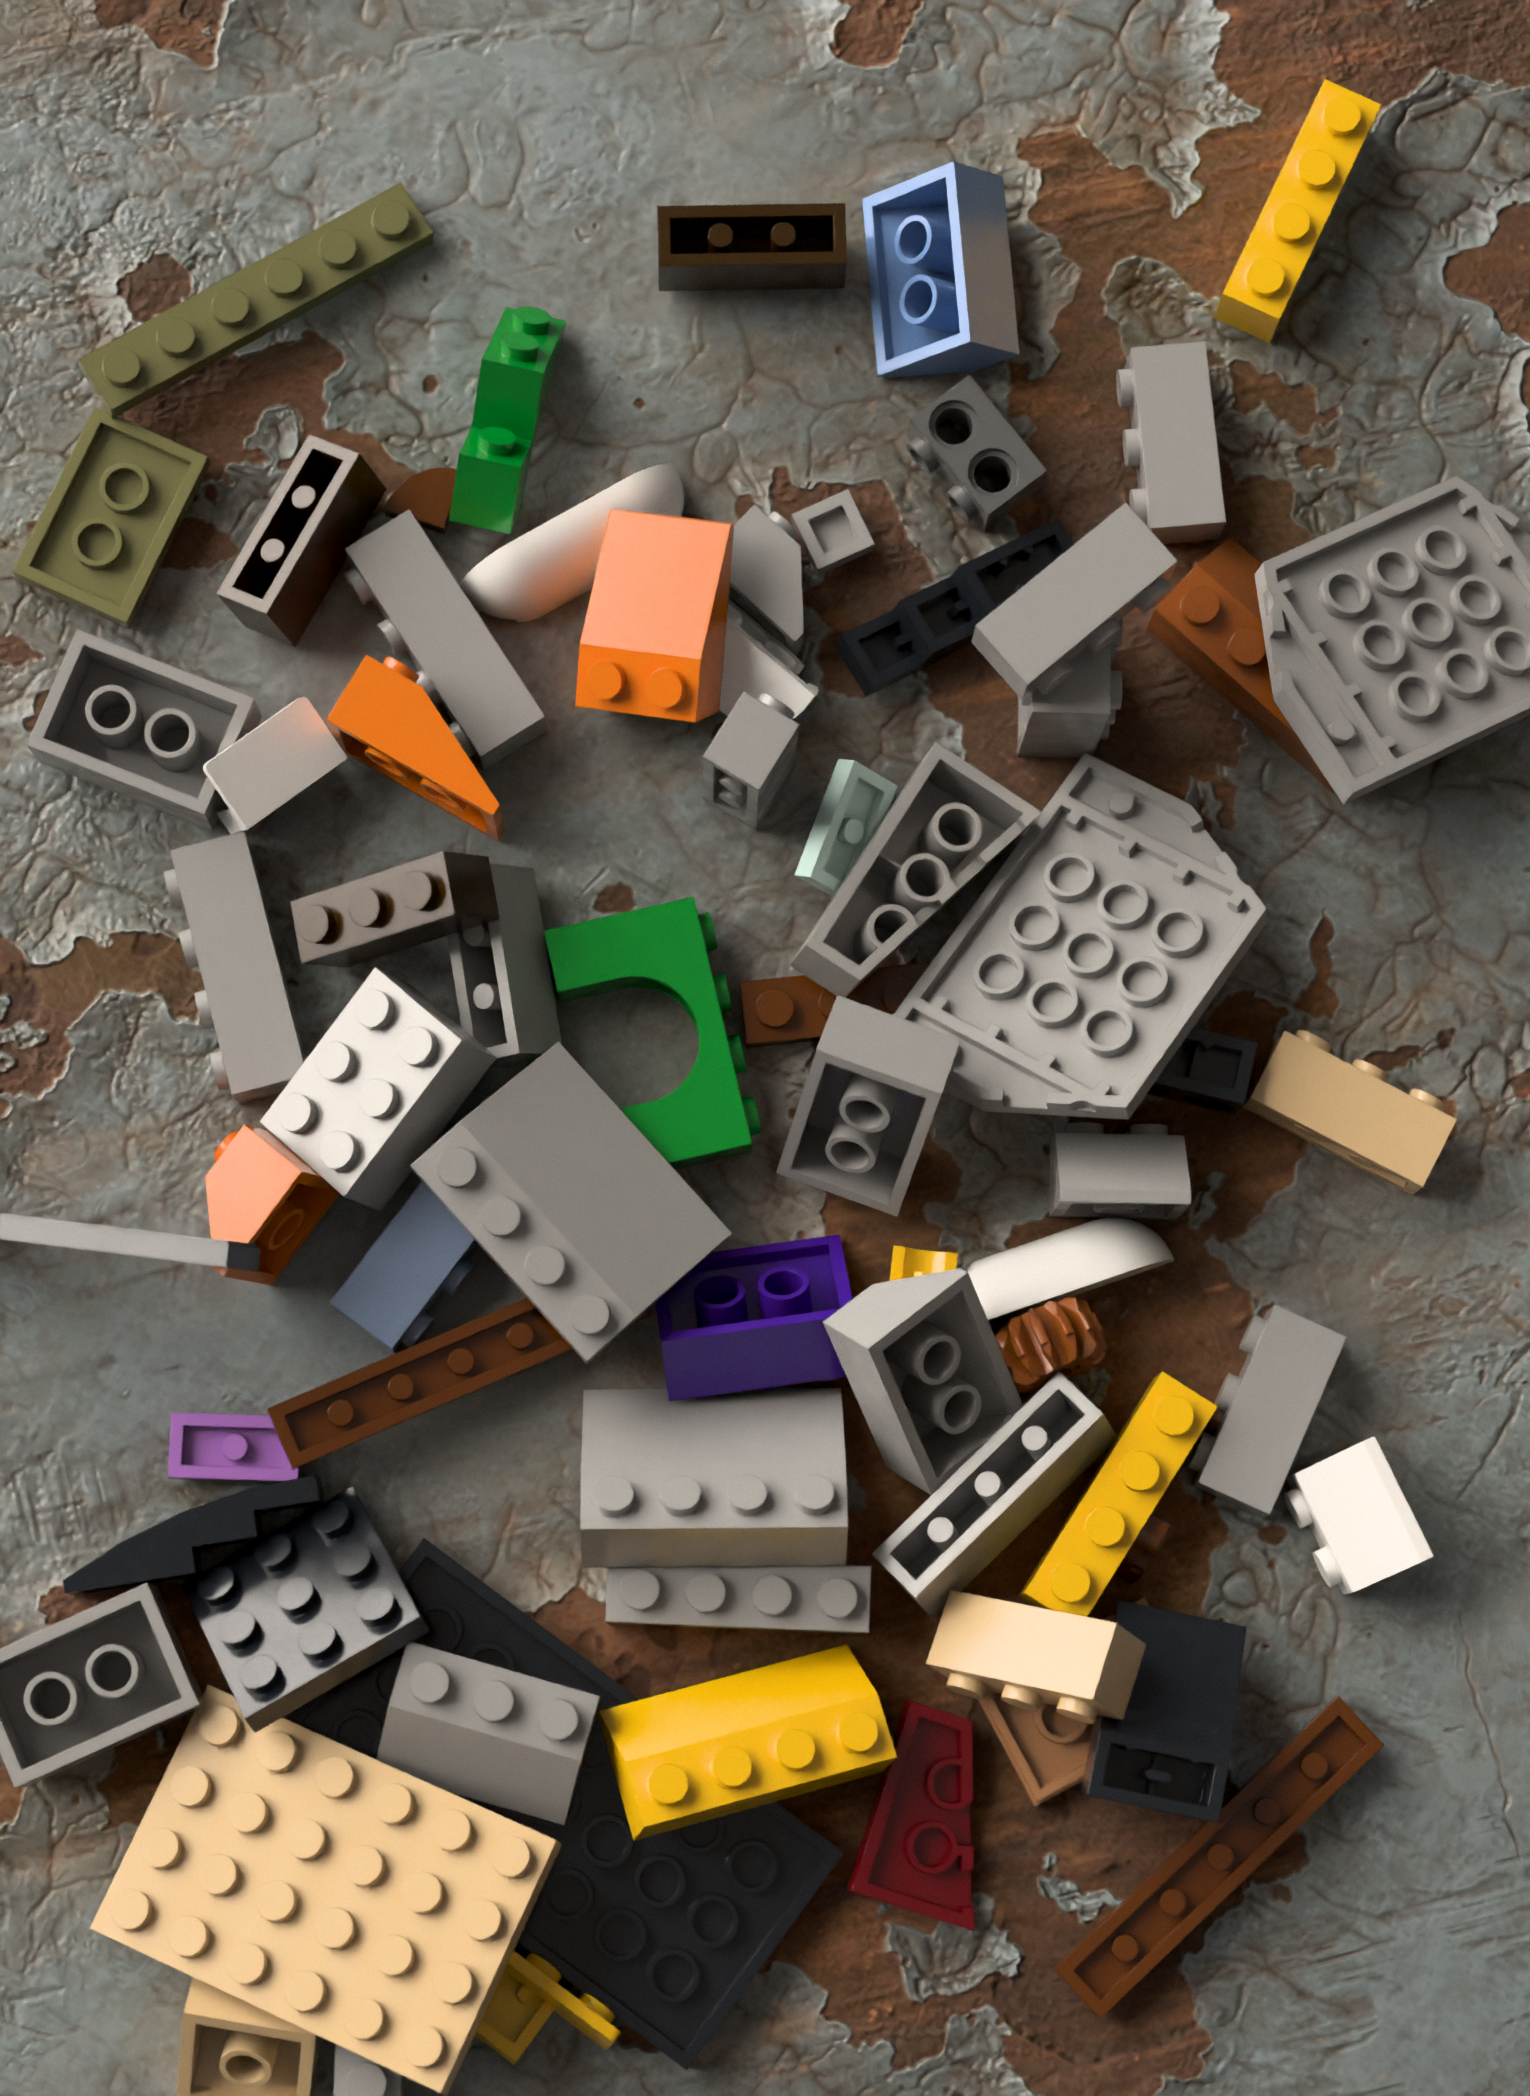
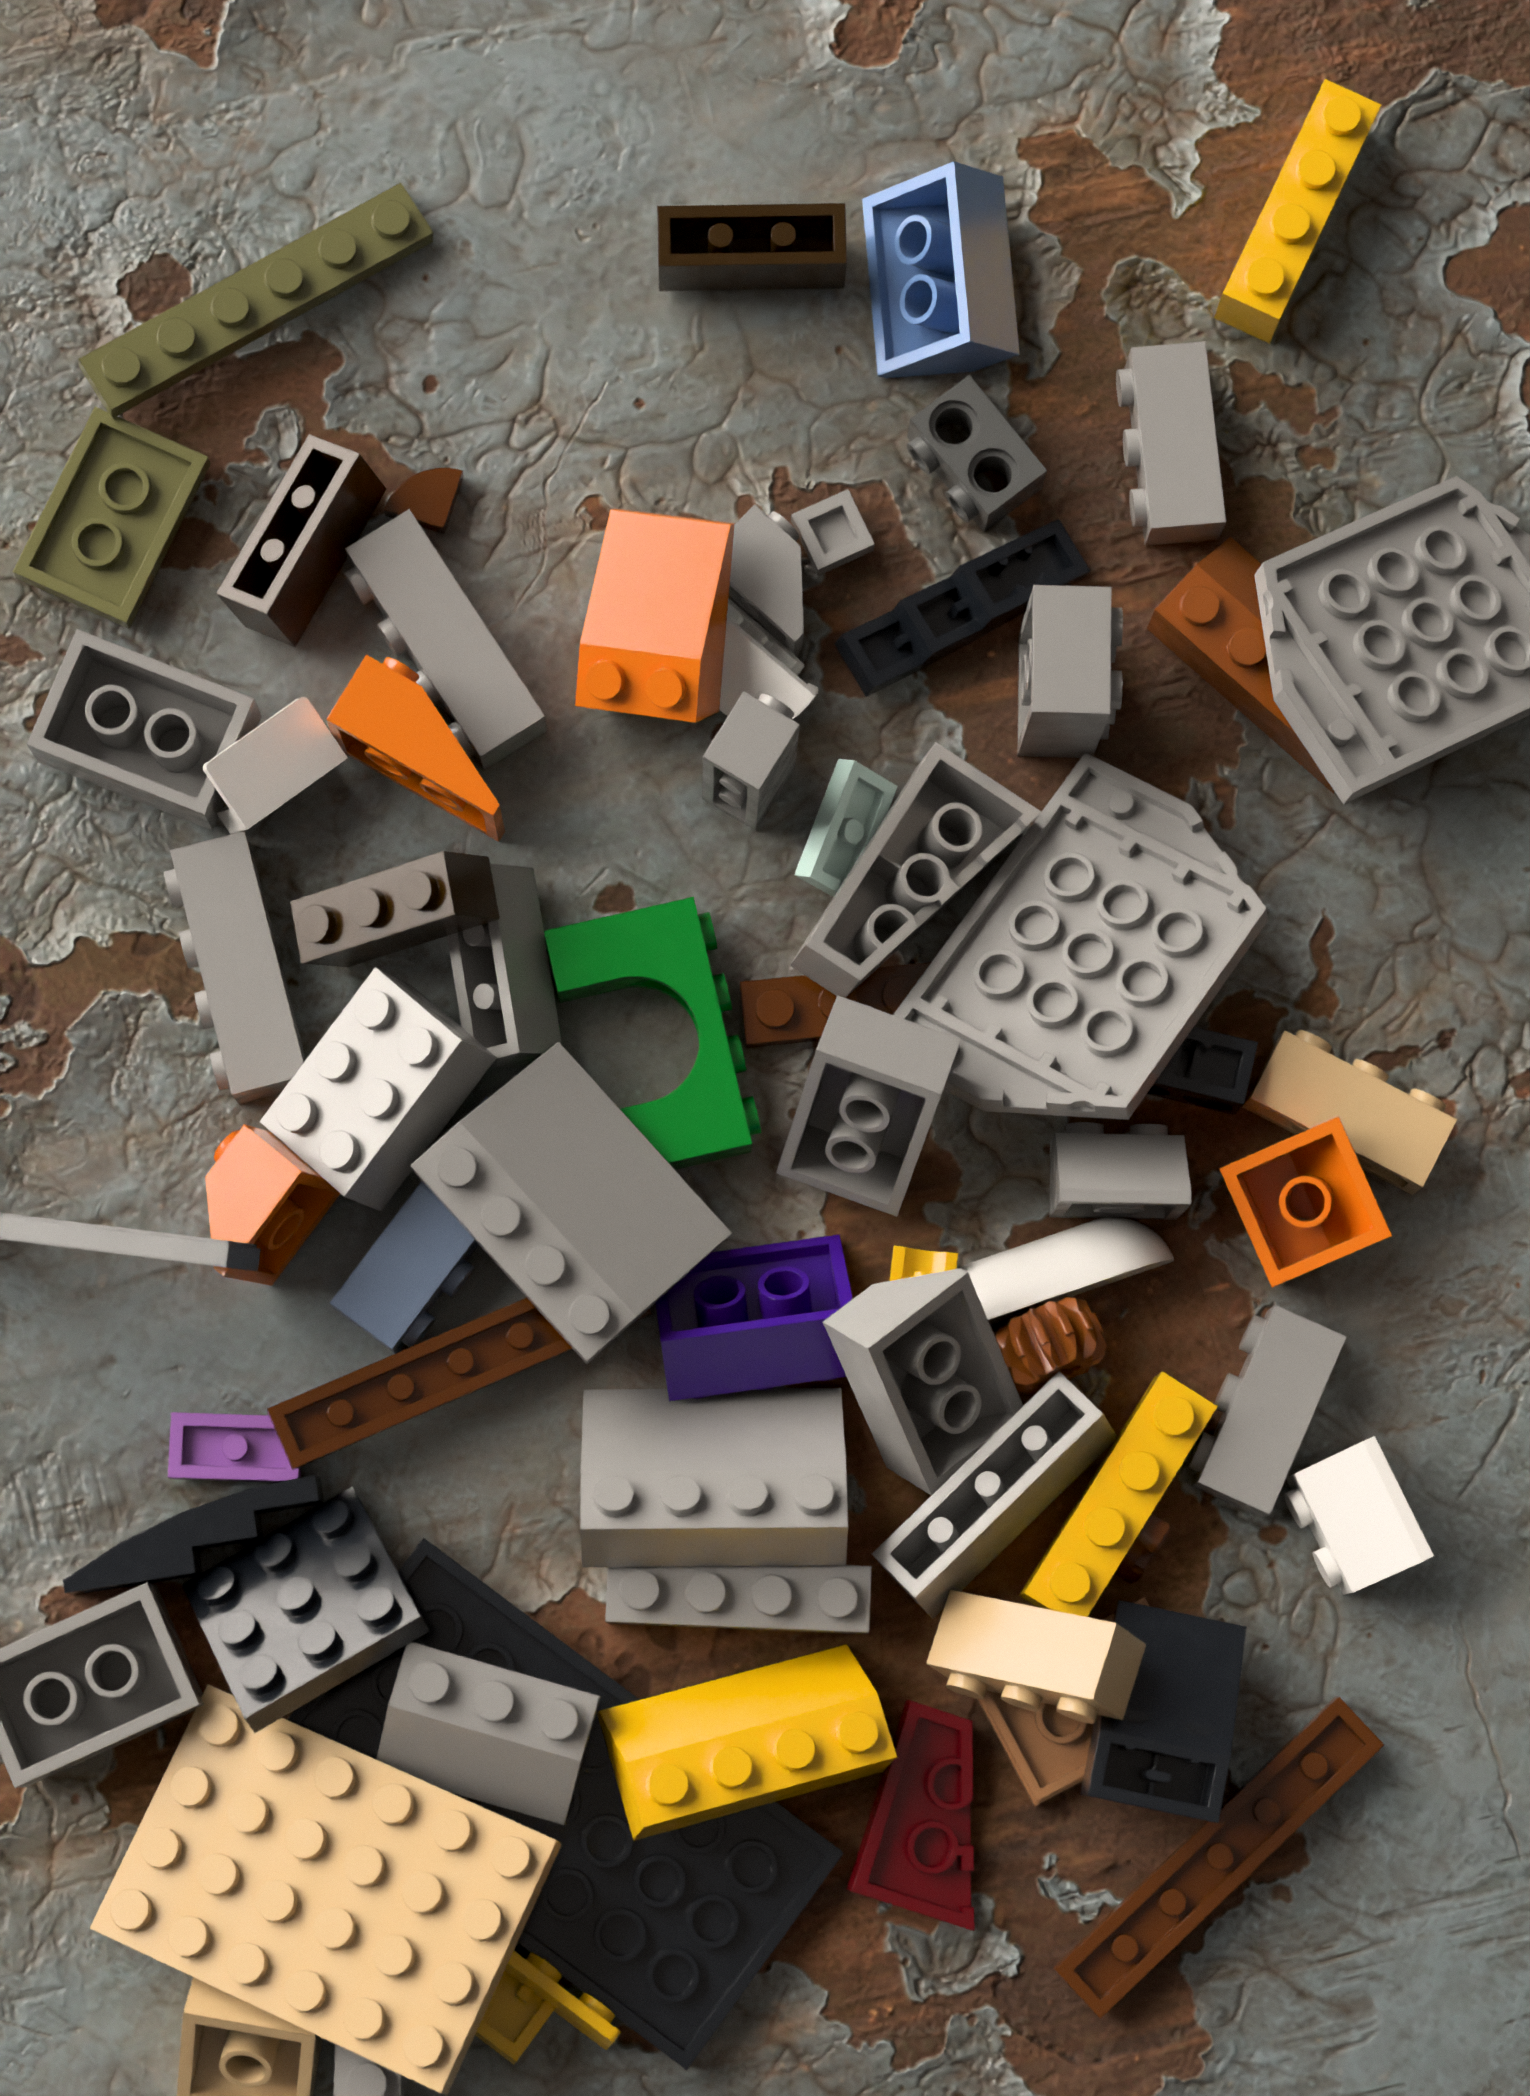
(506, 419): green arch -> none
(563, 553): white brick -> none
(1076, 603): light grey brick -> none
(1305, 1201): none -> orange slope

